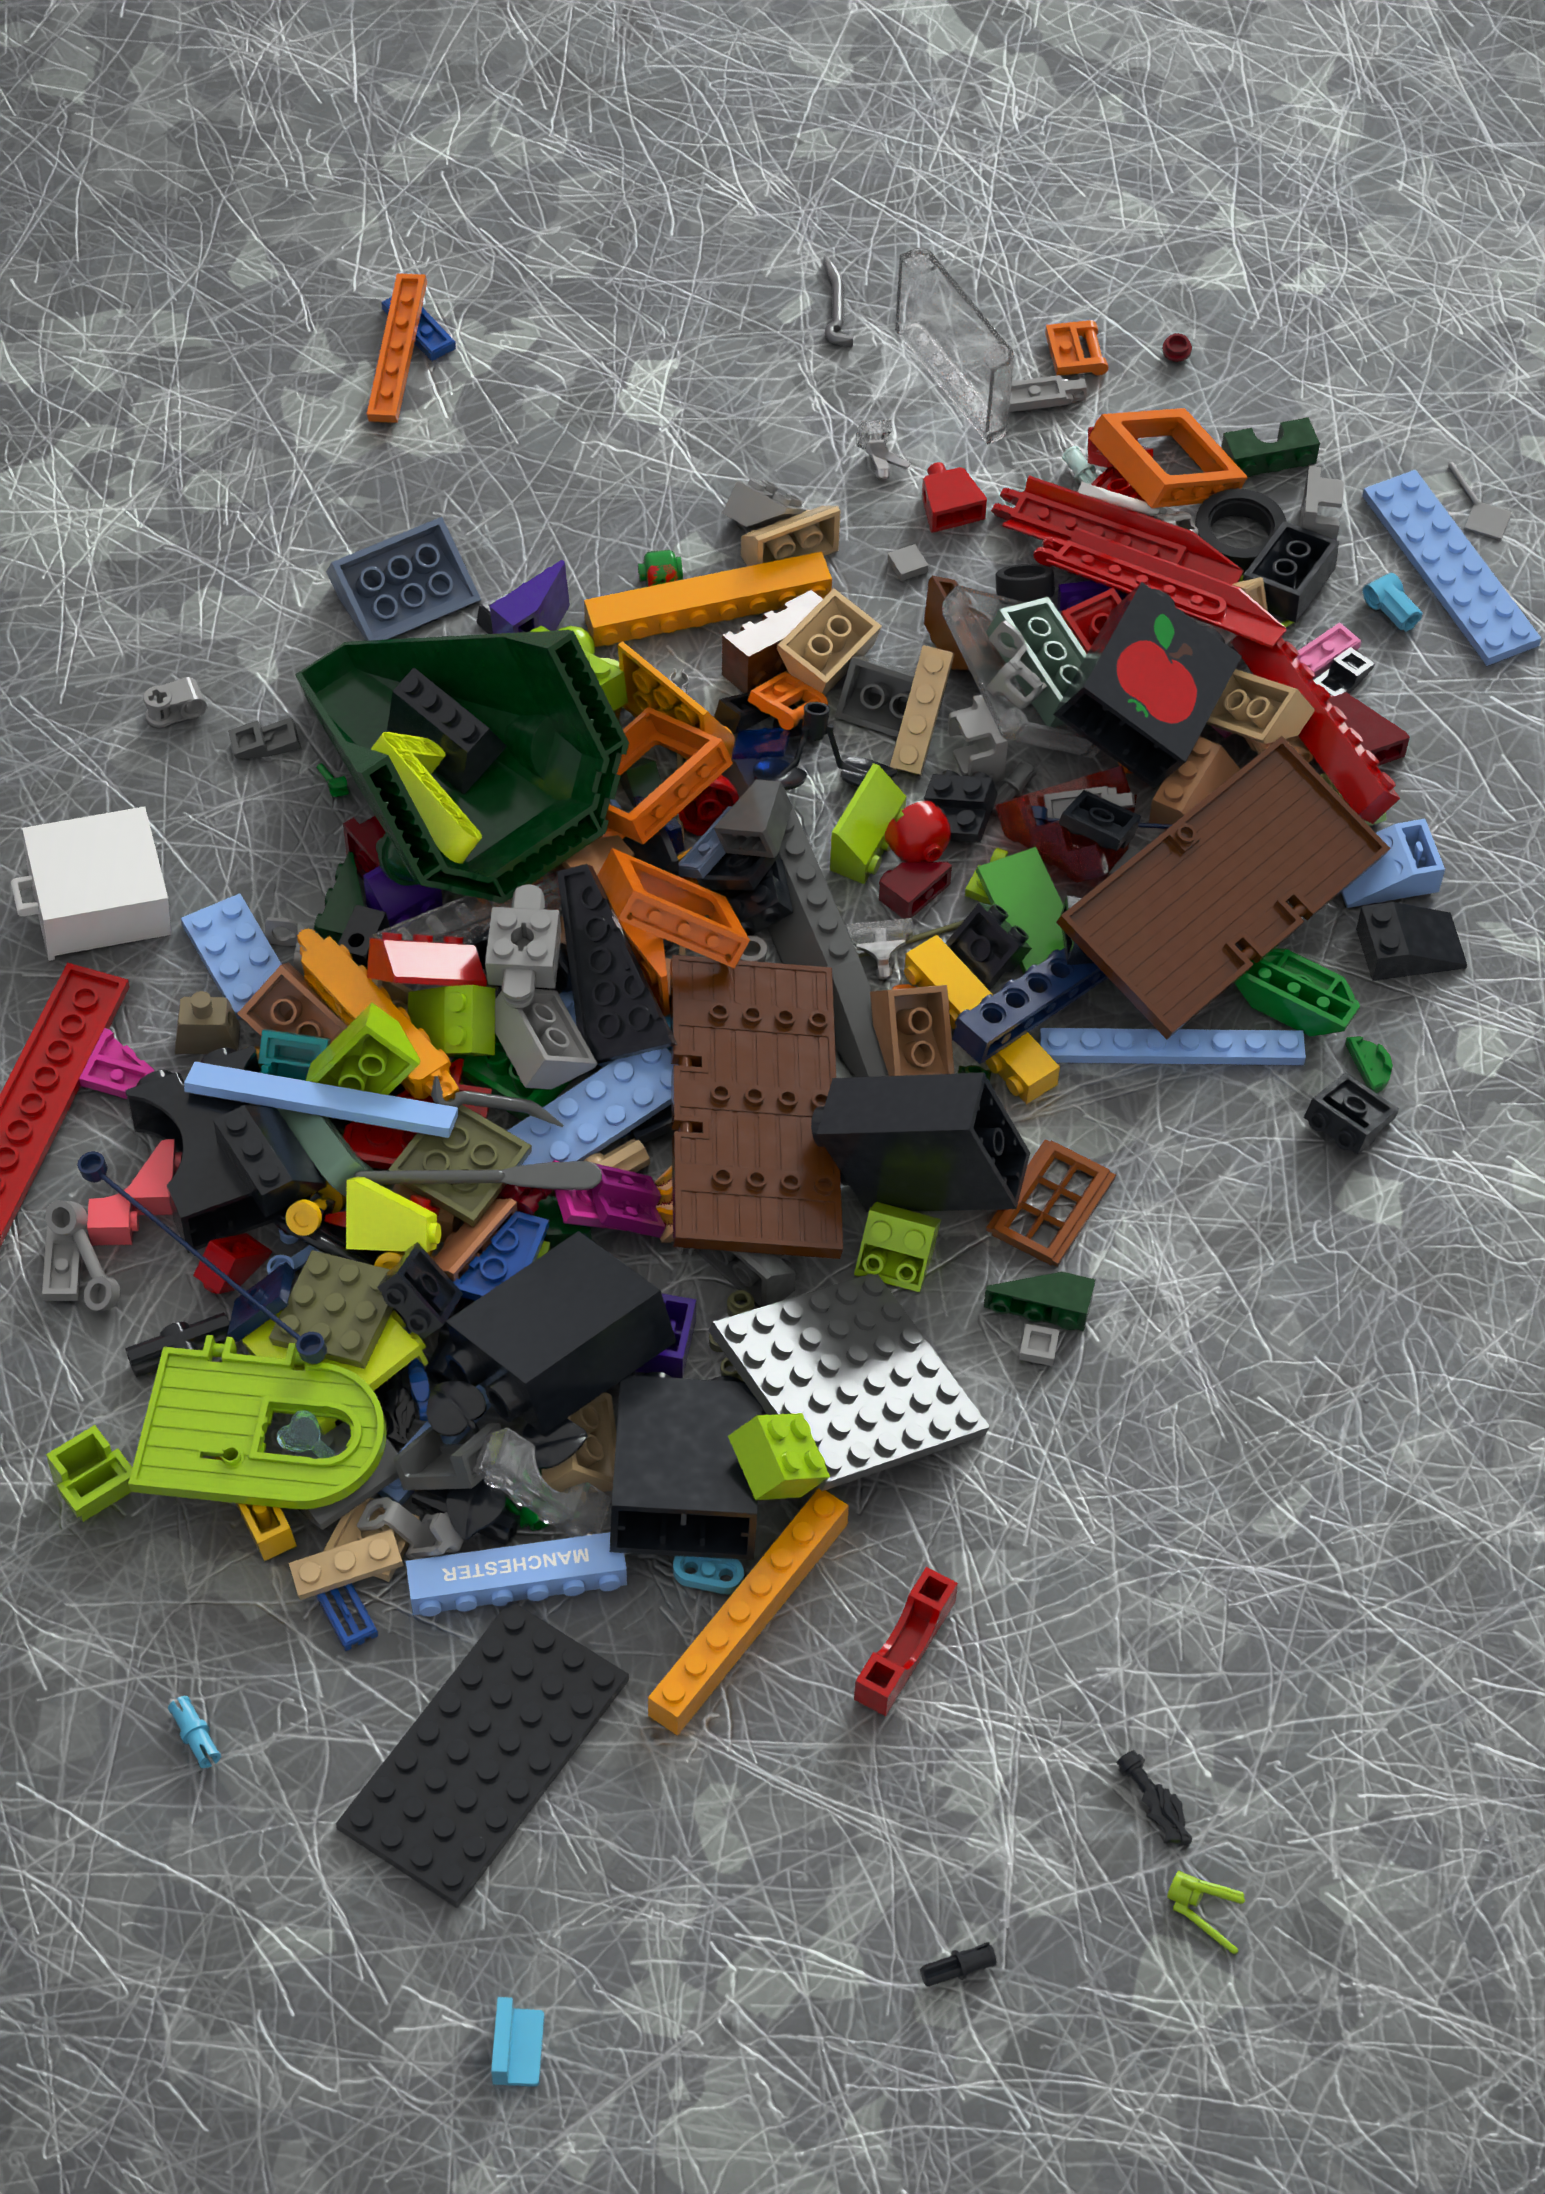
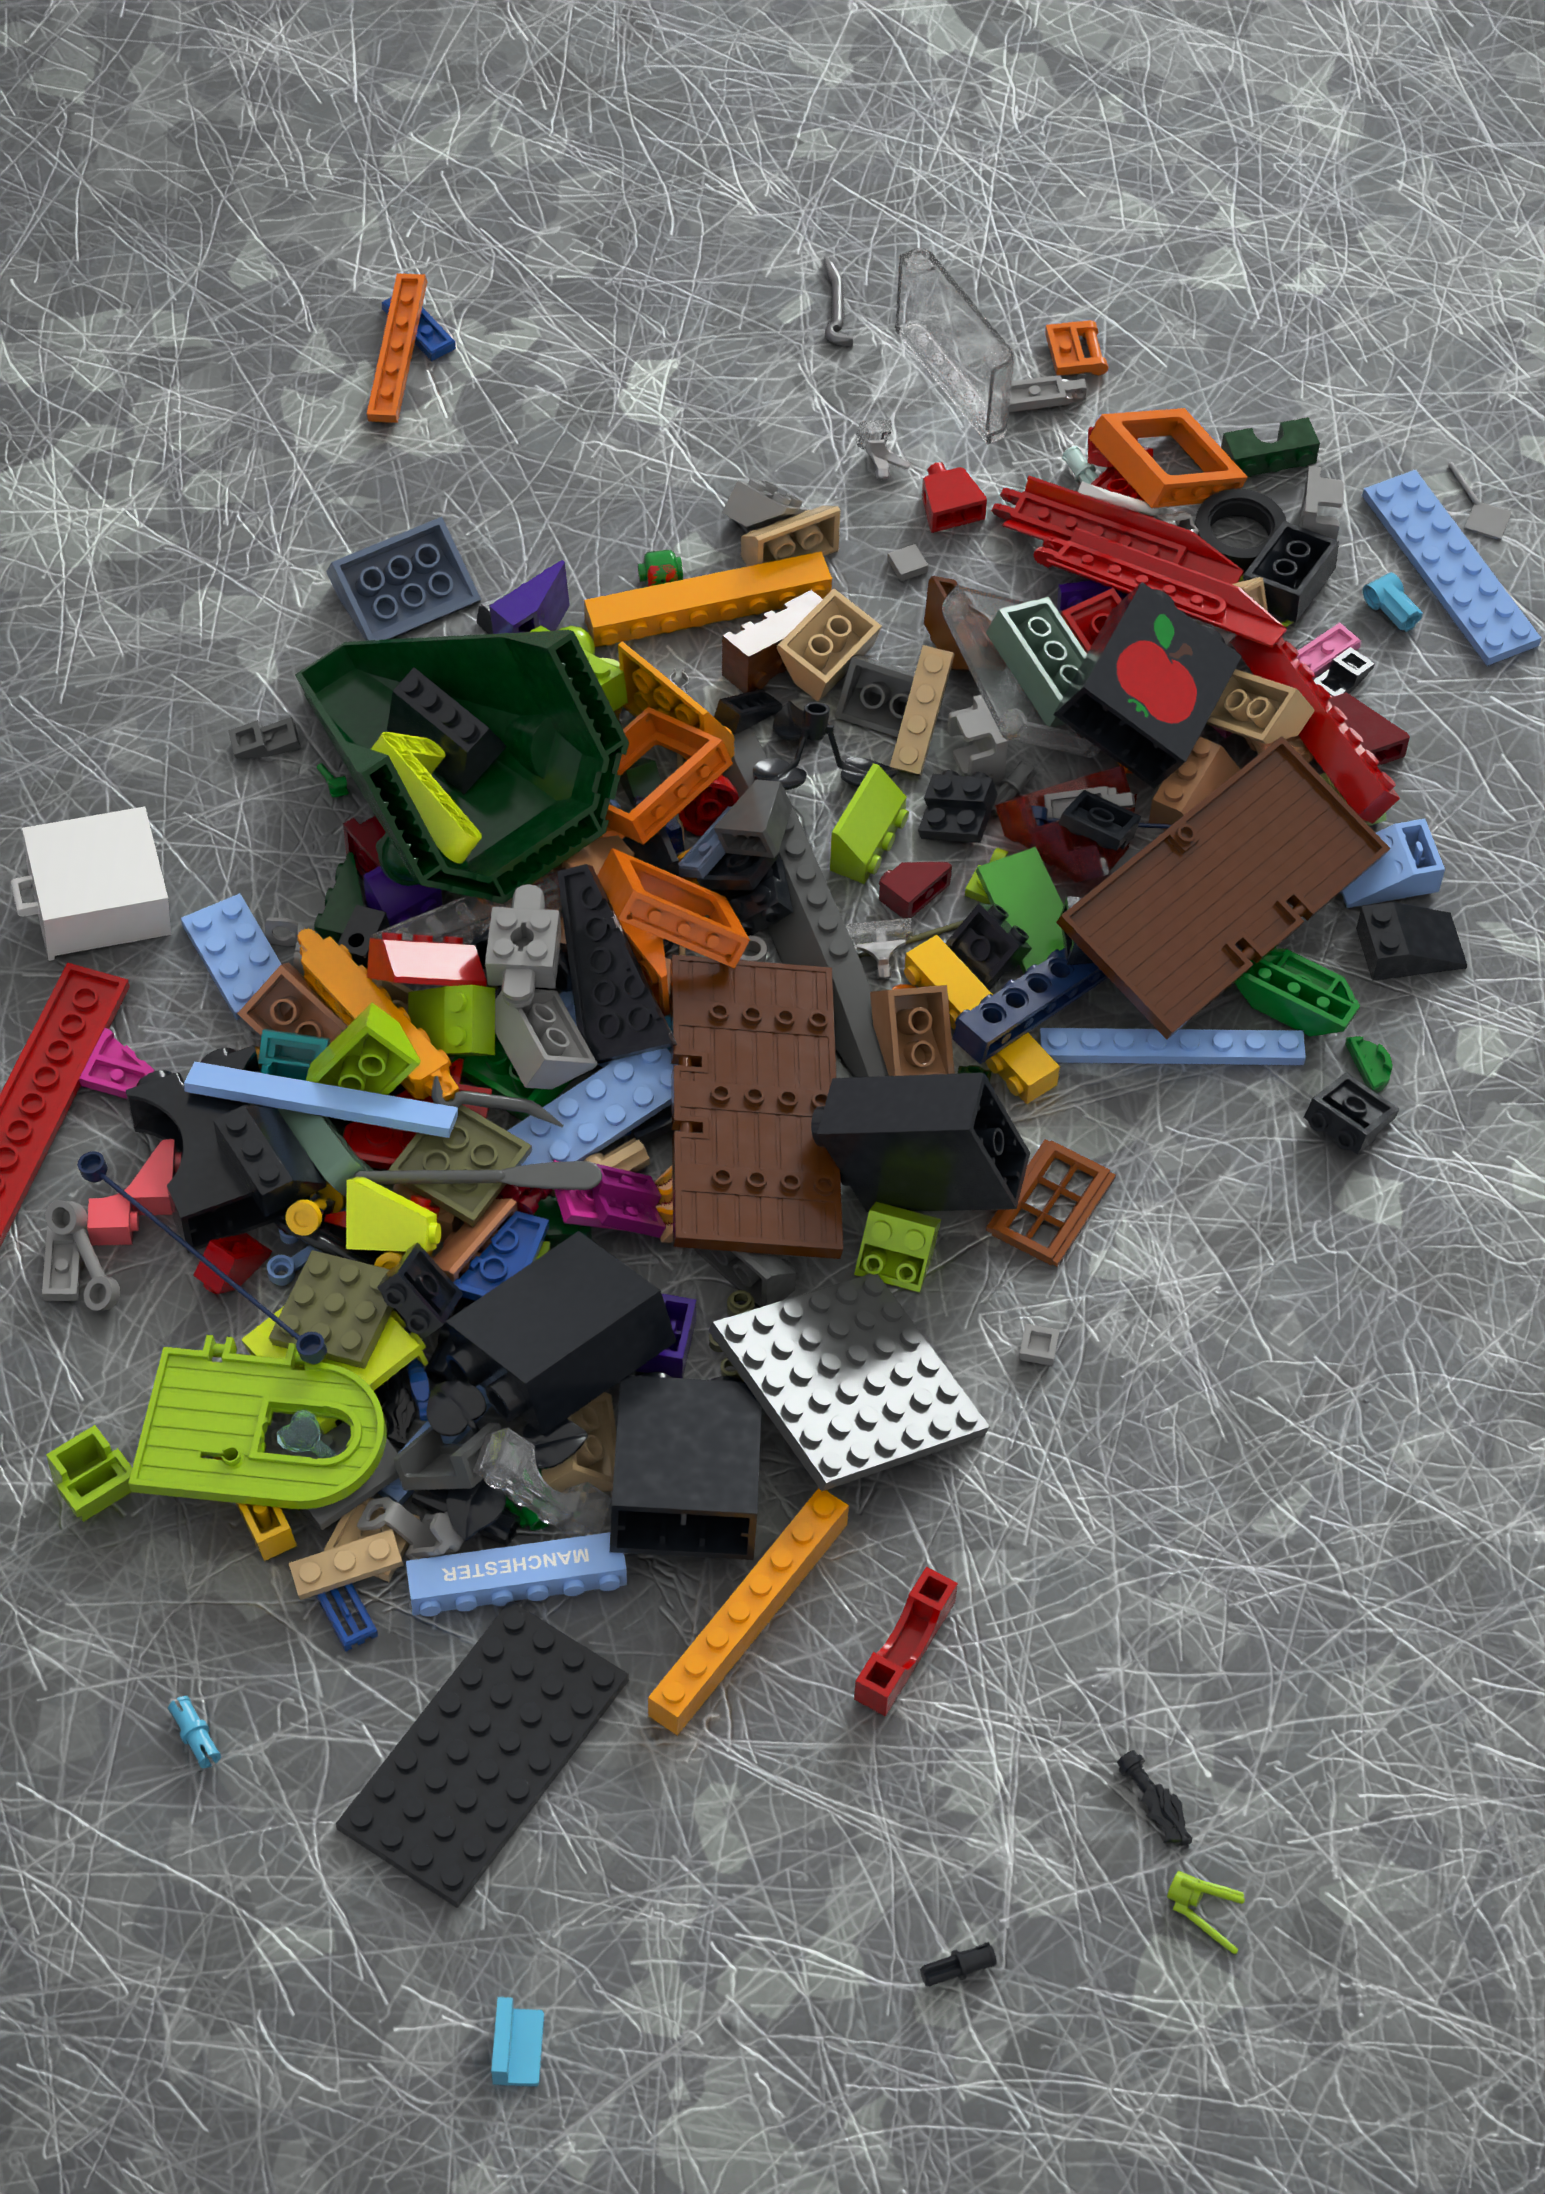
(146, 1355): black piece -> none
(176, 701): light grey piece -> none
(206, 1025): dark tan torso -> none
(271, 1292): dark blue plate -> none
(708, 1573): medium azure plate -> none
(761, 743): clear blue piece -> none
(779, 1456): lime brick -> none
(780, 693): orange plate -> none
(919, 834): red cylinder -> none
(1001, 682): light grey piece -> none
(1025, 582): black tyre -> none
(1049, 1298): dark green slope -> none
(1177, 347): dark red plate -> none

